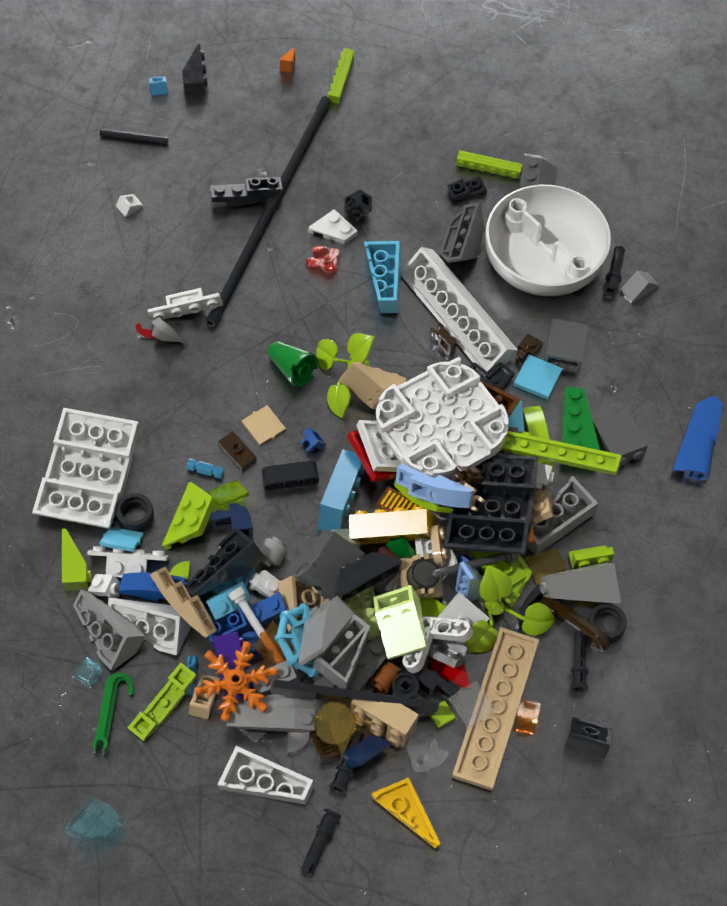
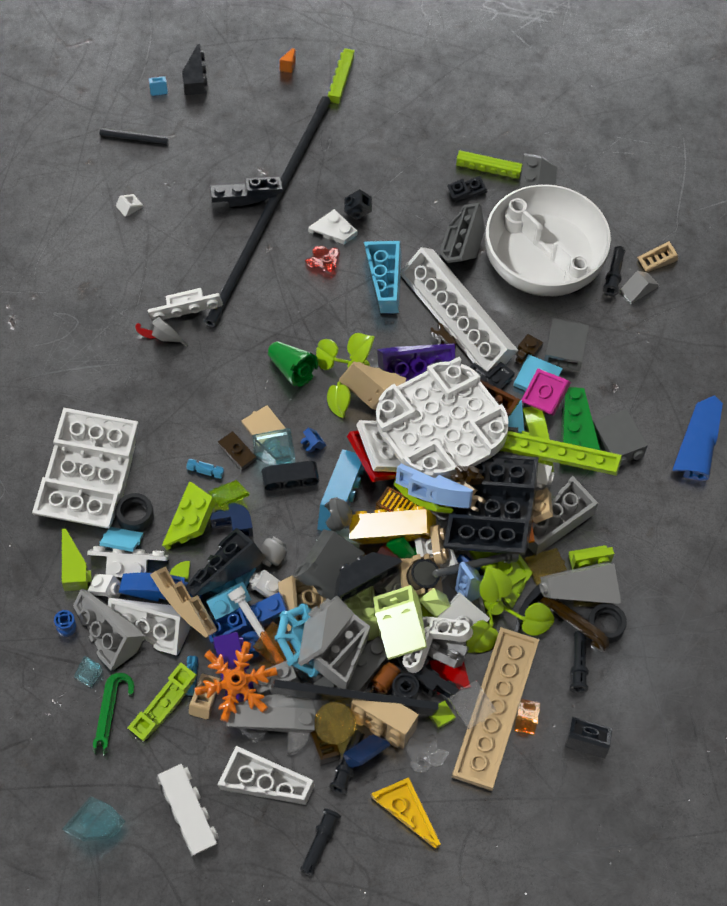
(65, 628): none -> blue wheel
(187, 809): none -> white wedge
(274, 447): none -> clear light blue slope
(340, 514): none -> dark grey hat
(413, 360): none -> dark purple wedge
(435, 602): none -> yellowish green slope
(545, 391): none -> dark pink plate
(667, 247): none -> tan slope

